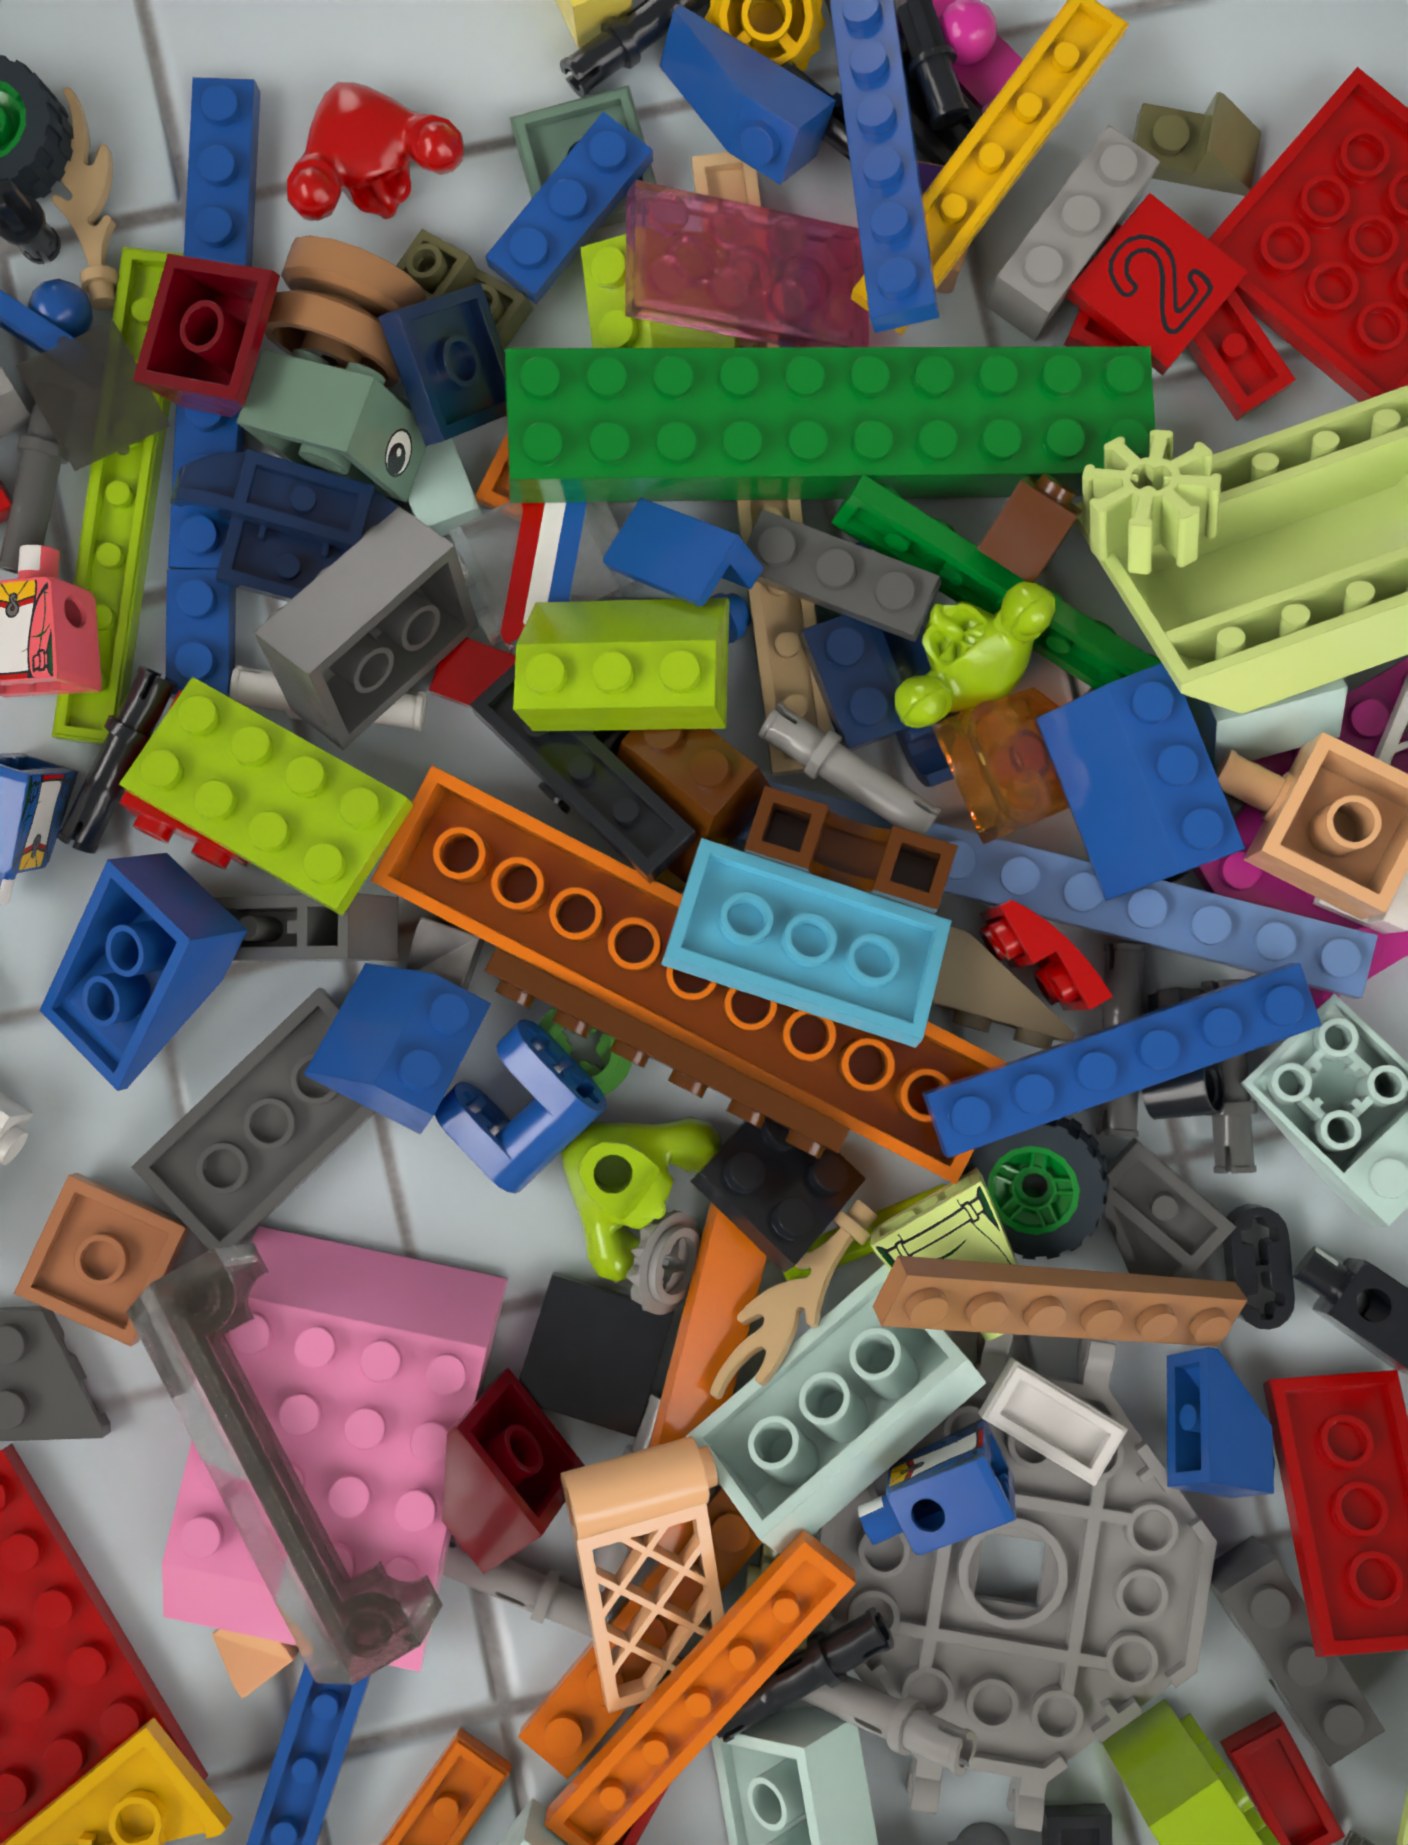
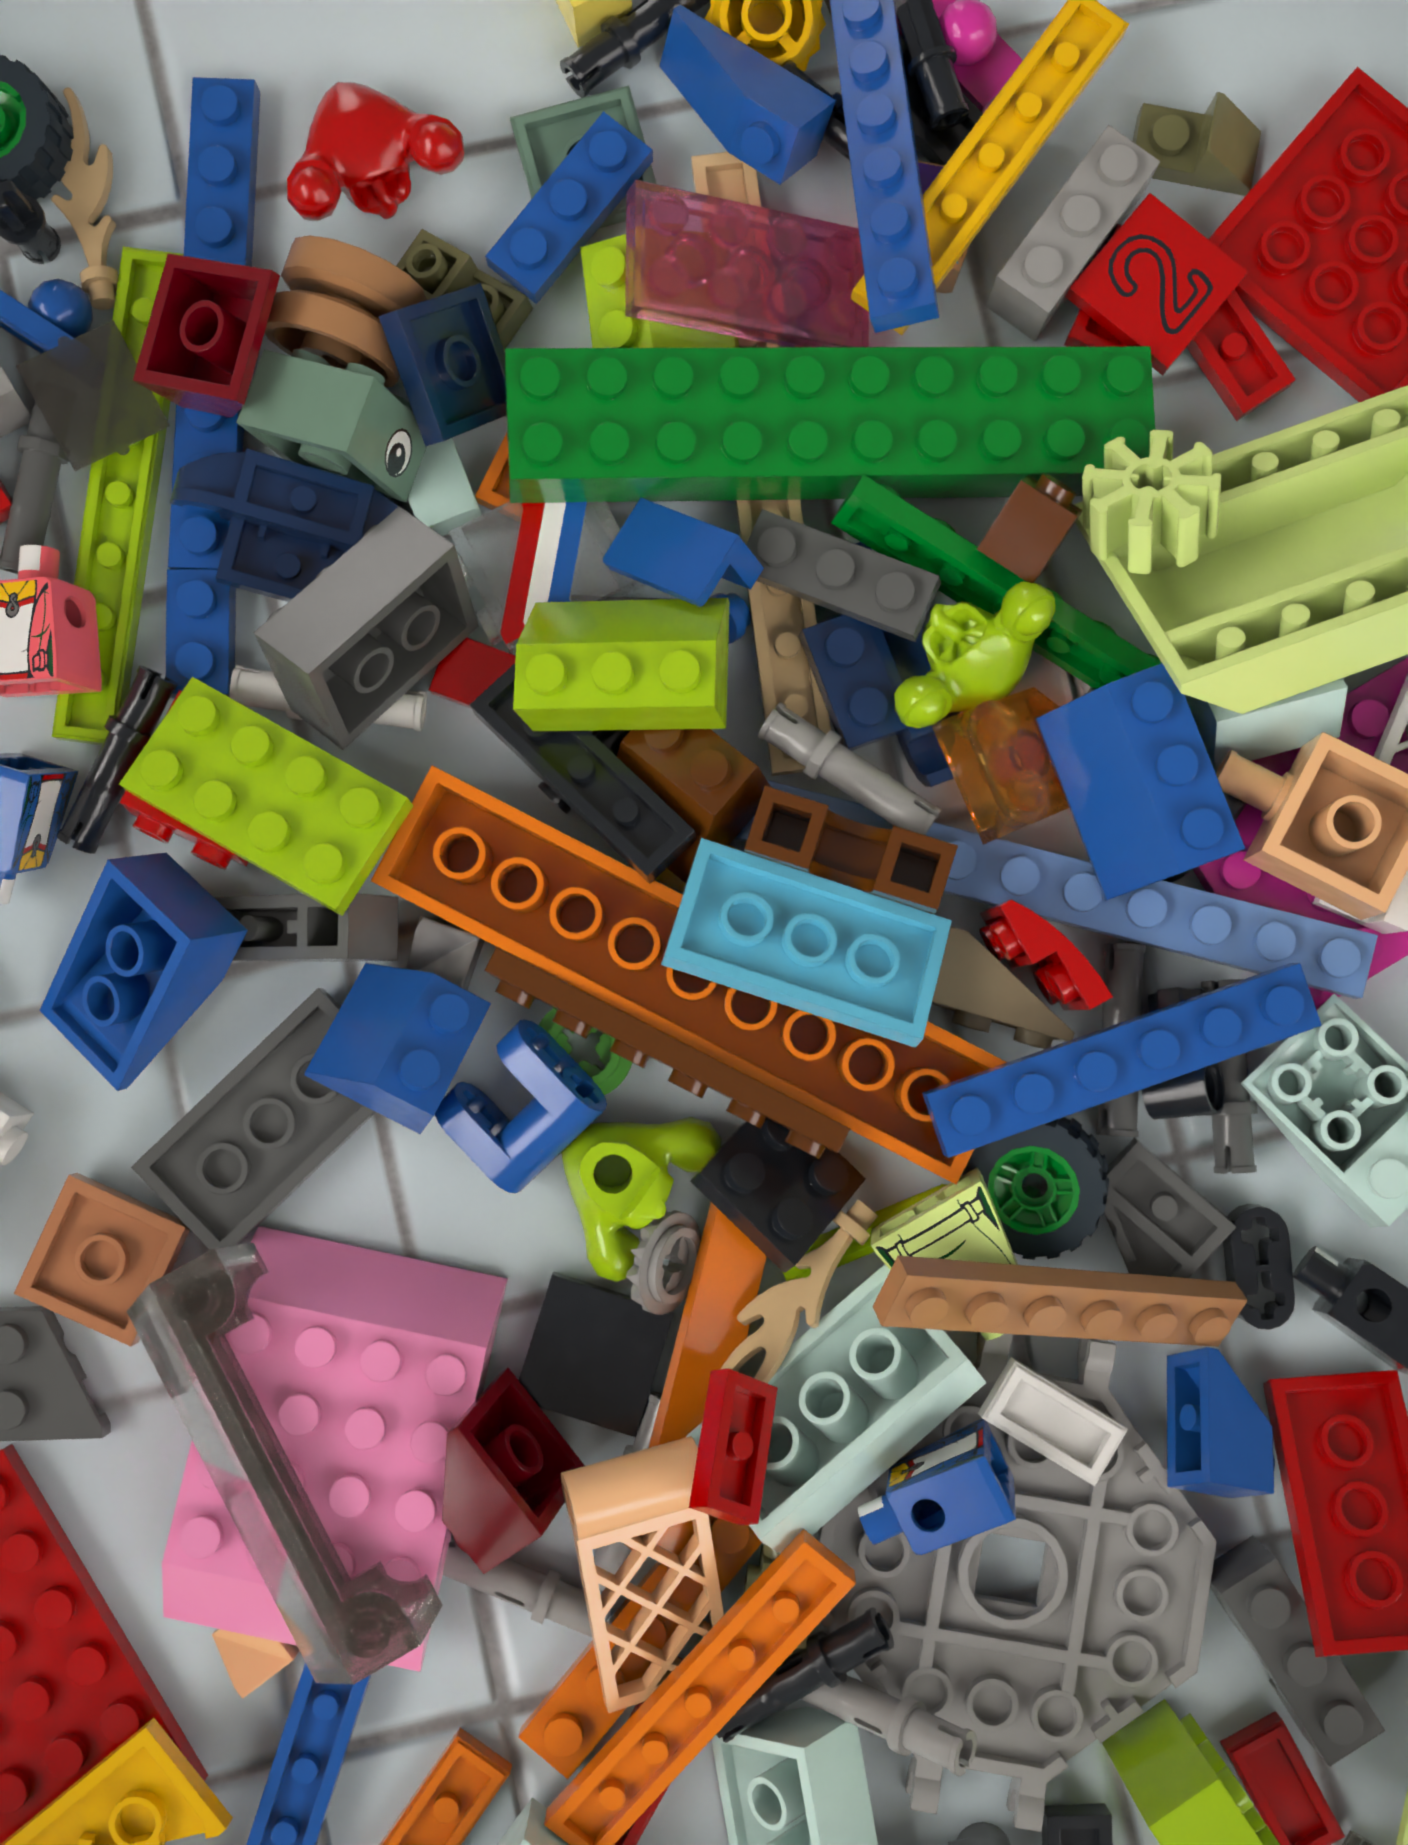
(733, 1447): none -> red plate

